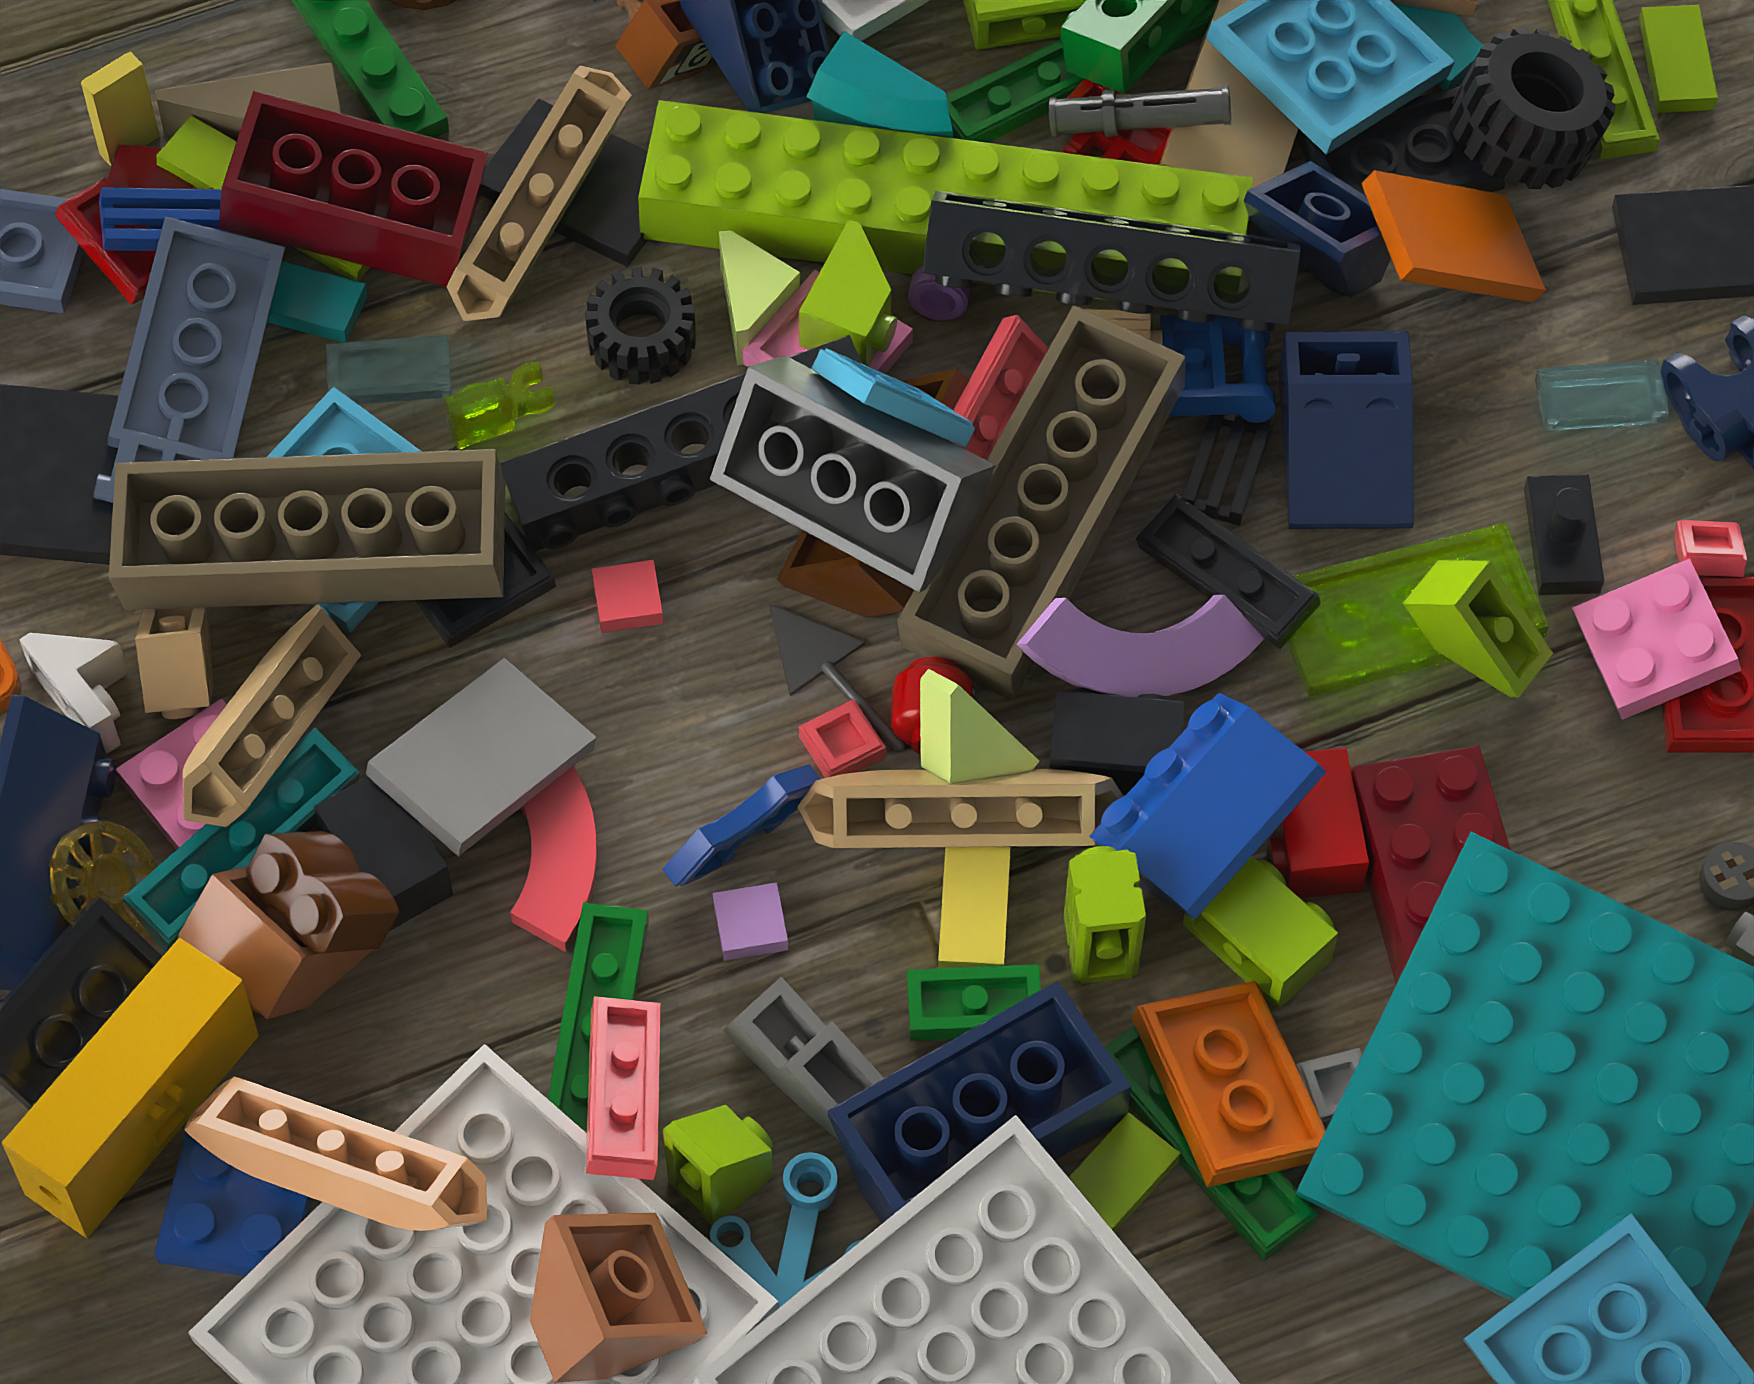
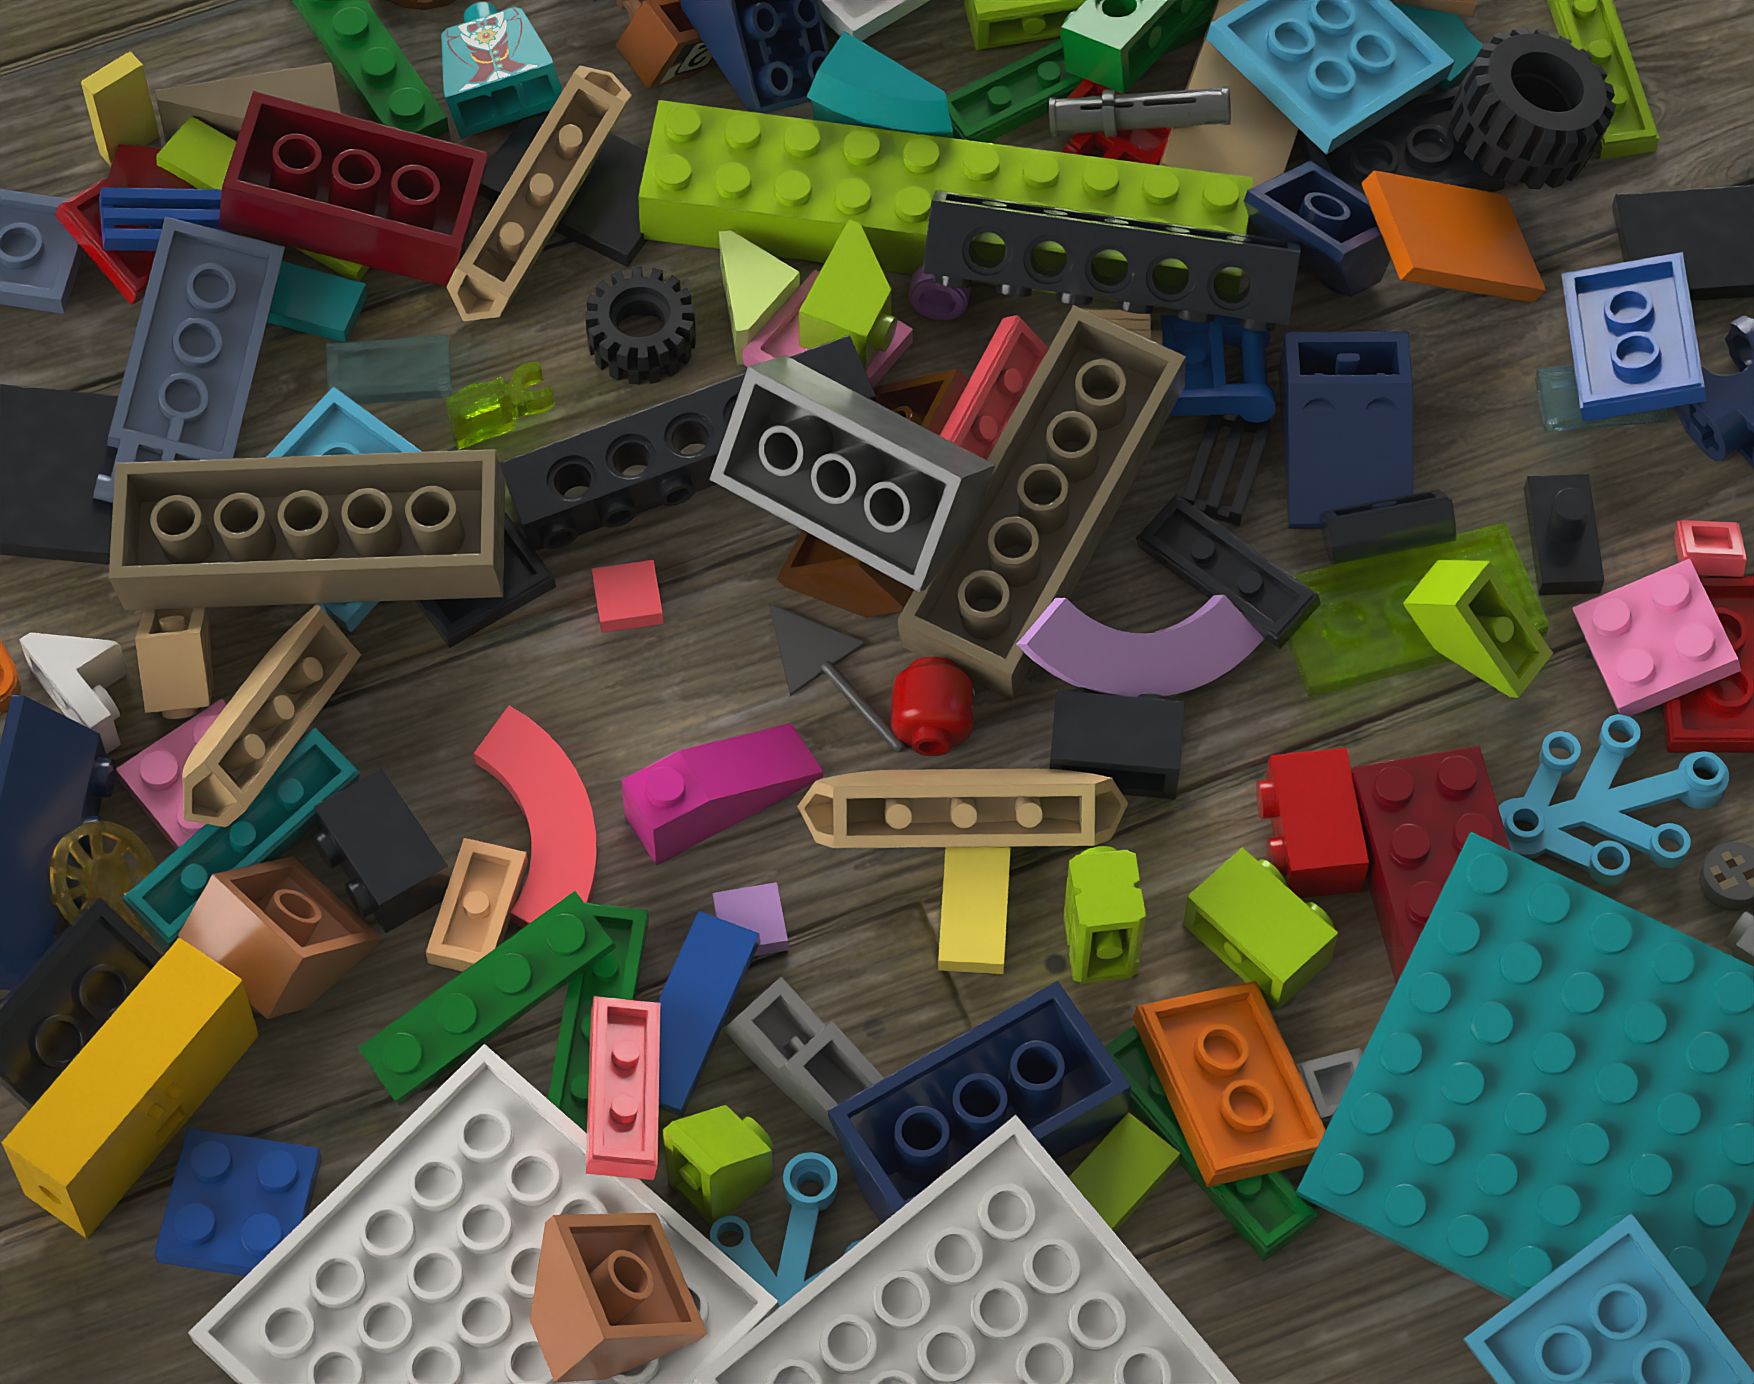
(322, 891): reddish brown brick -> none
(338, 1158): light nougat brick -> none
(476, 904): none -> light nougat plate
(480, 756): light grey tile -> none
(486, 998): none -> green plate
(496, 69): none -> teal torso
(698, 1003): none -> blue tile
(714, 787): none -> dark pink slope
(716, 842): blue tile -> none
(842, 740): coral tile -> none
(893, 397): medium azure tile -> none
(955, 1000): green plate -> none
(962, 738): yellowish green slope -> none
(1208, 803): blue slope -> none
(1388, 526): none -> black brick
(1604, 808): none -> medium azure plant
(1633, 337): none -> tile
(1678, 58): lime tile -> none

